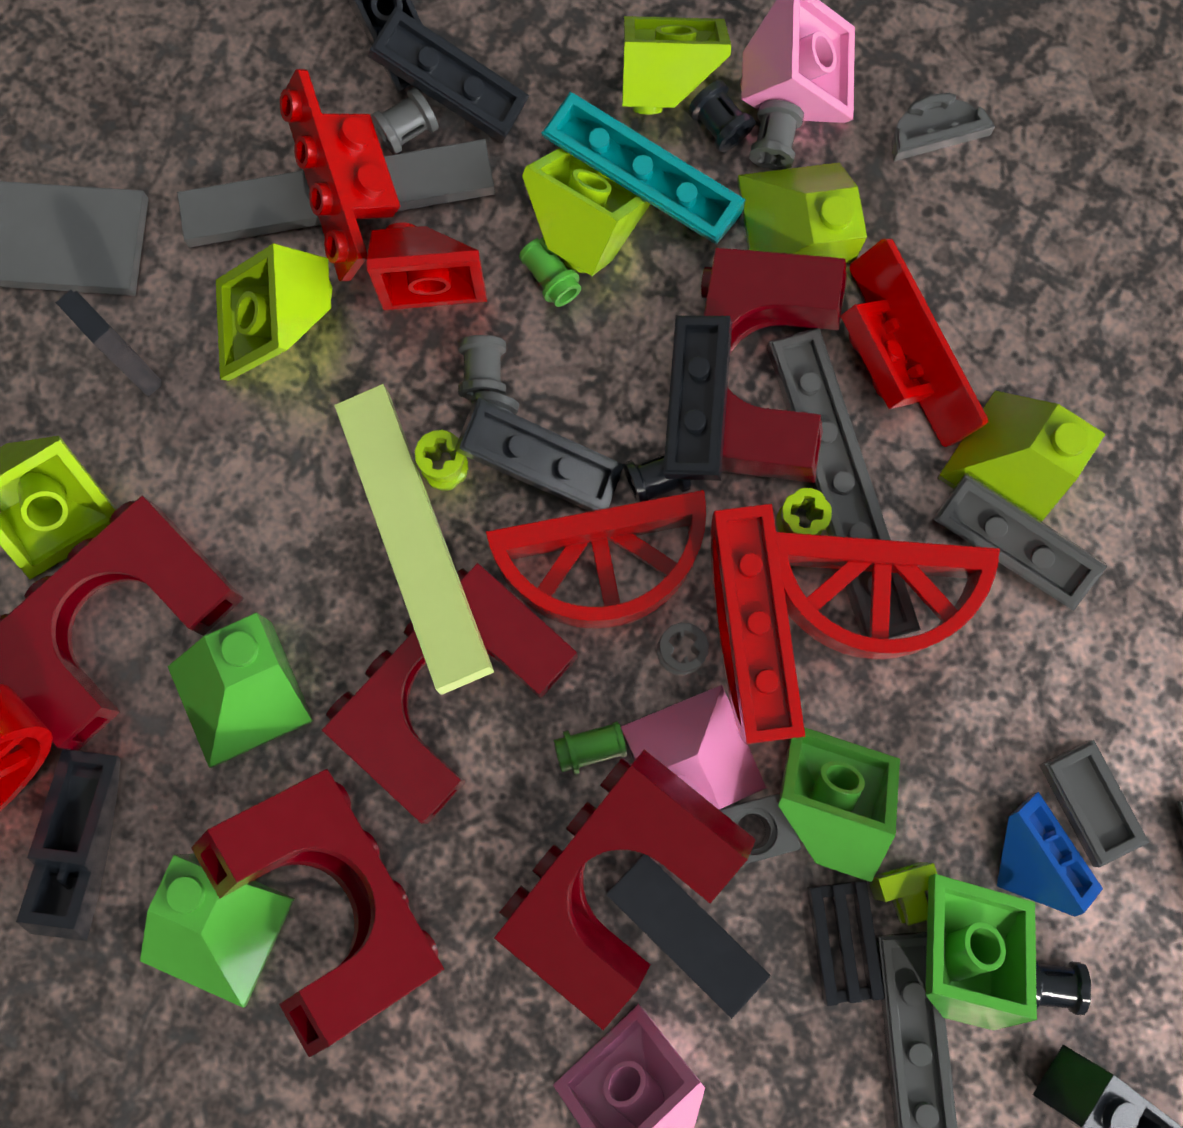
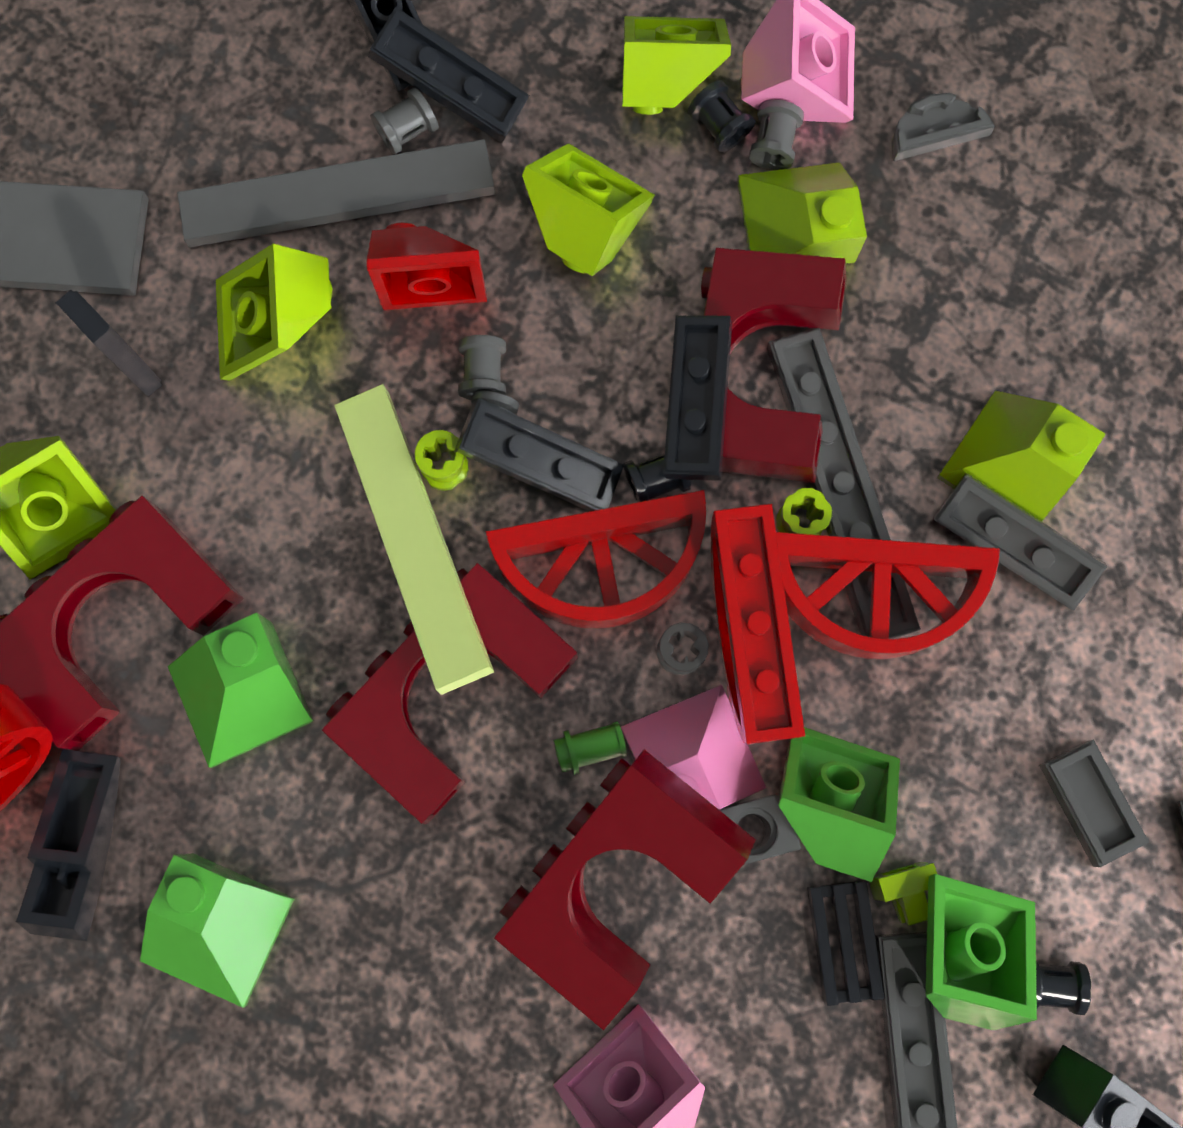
(317, 829): dark red arch -> none
(342, 171): red bracket -> none
(551, 273): bright green pin -> none
(644, 168): teal slope -> none
(688, 935): black tile -> none
(907, 347): red bracket -> none
(1044, 862): blue slope -> none

